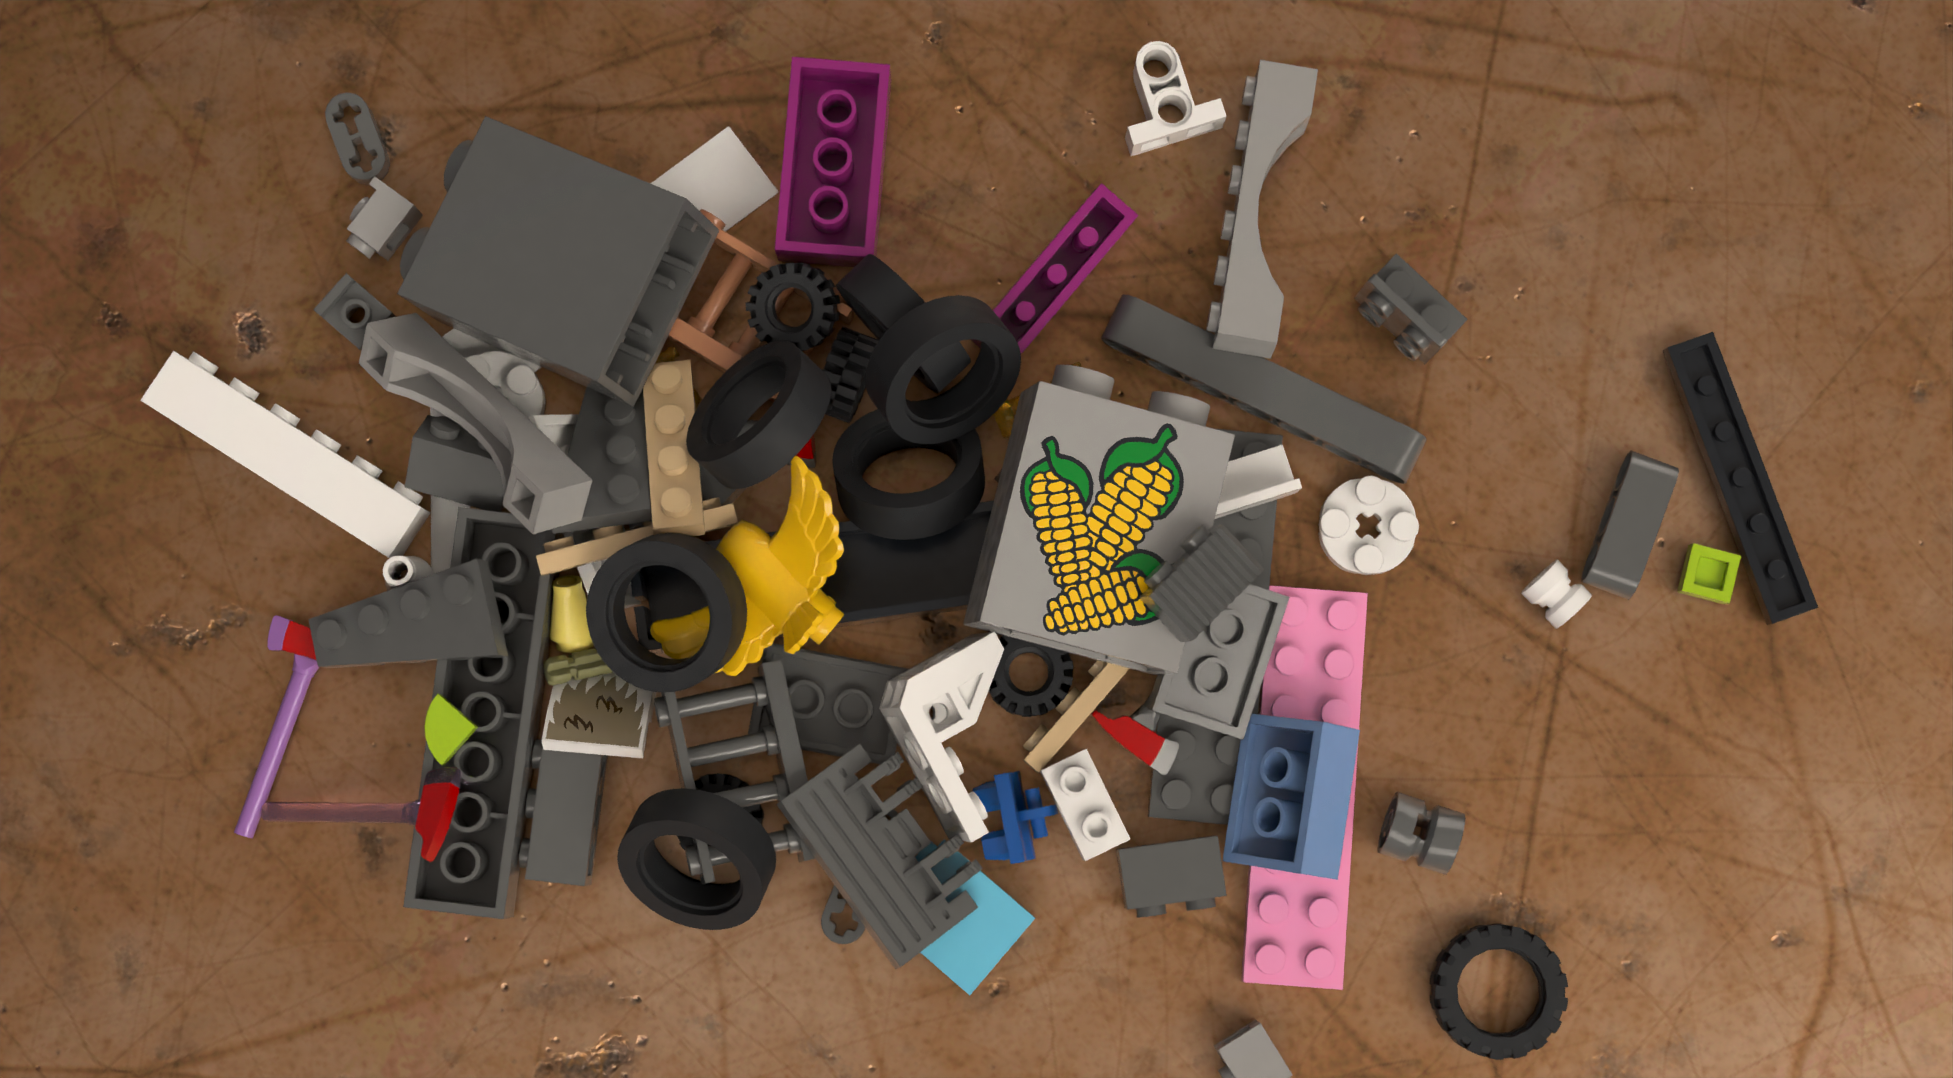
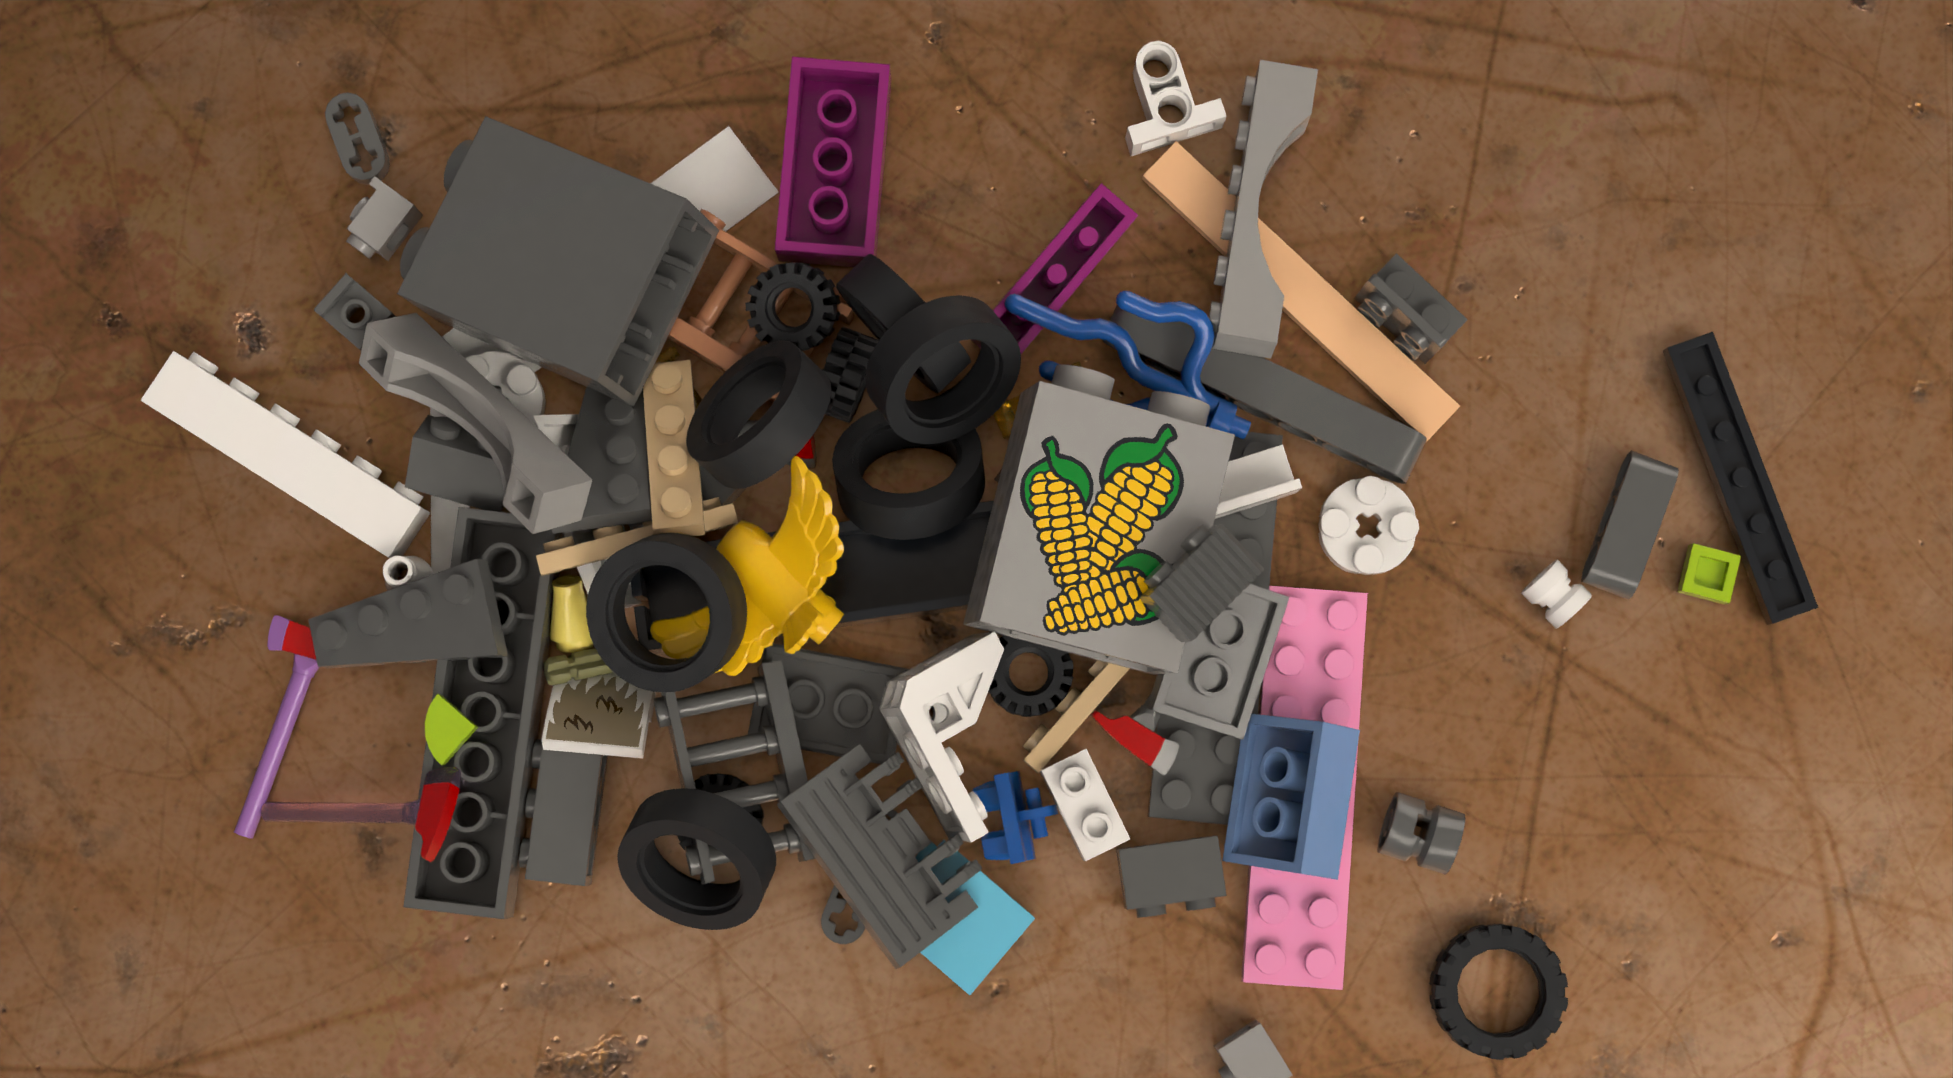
(1222, 412): none -> blue plant
(1309, 298): none -> light nougat tile

